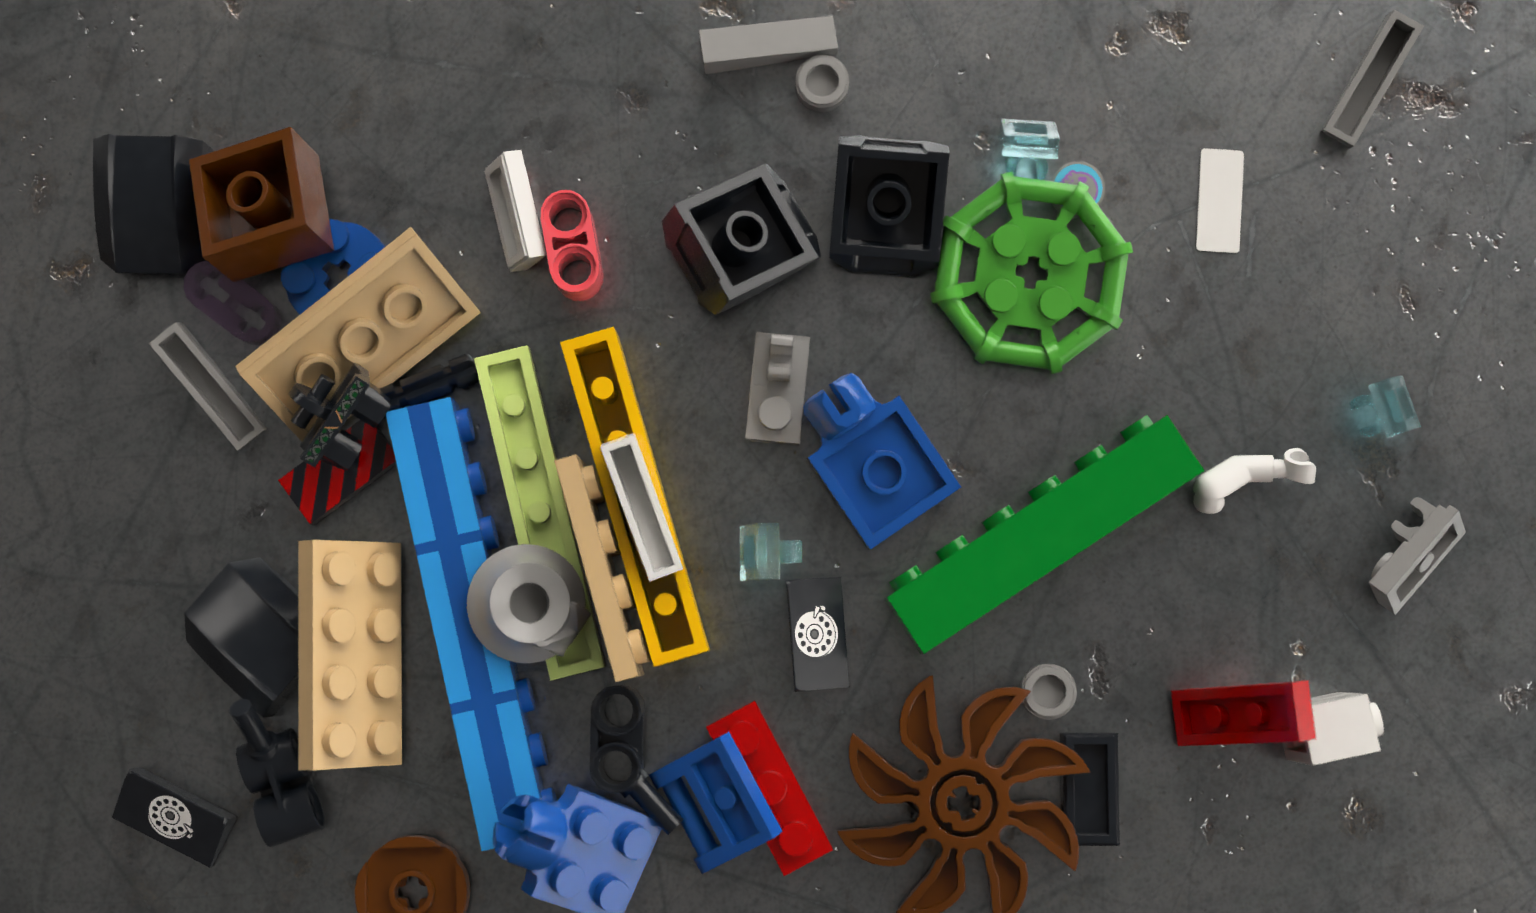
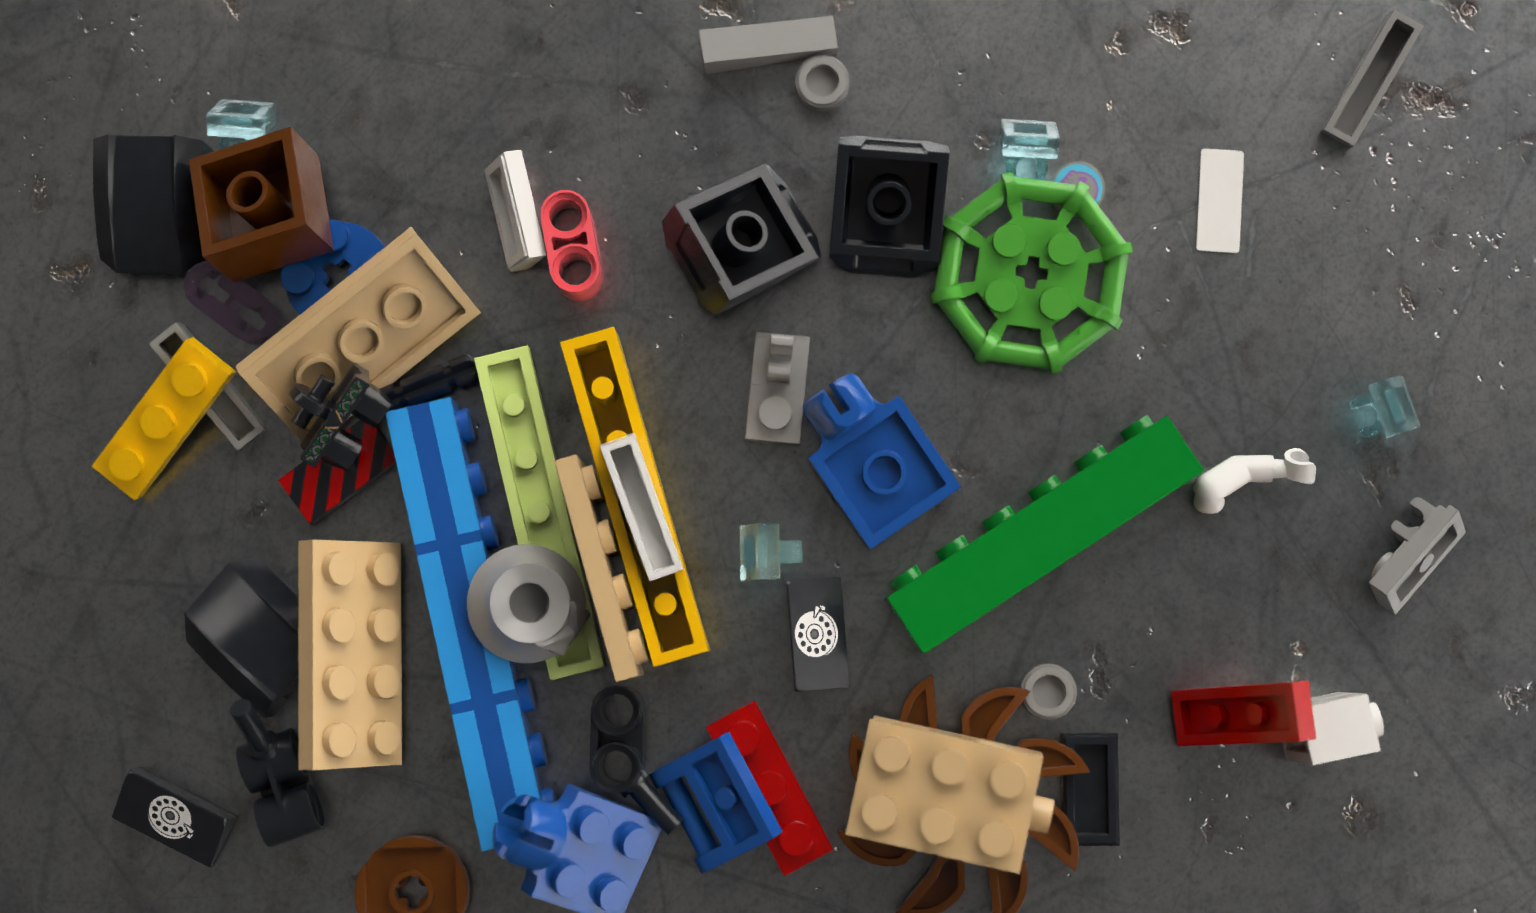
(164, 418): none -> yellow plate
(240, 120): none -> clear light blue tile
(948, 794): none -> tan torso

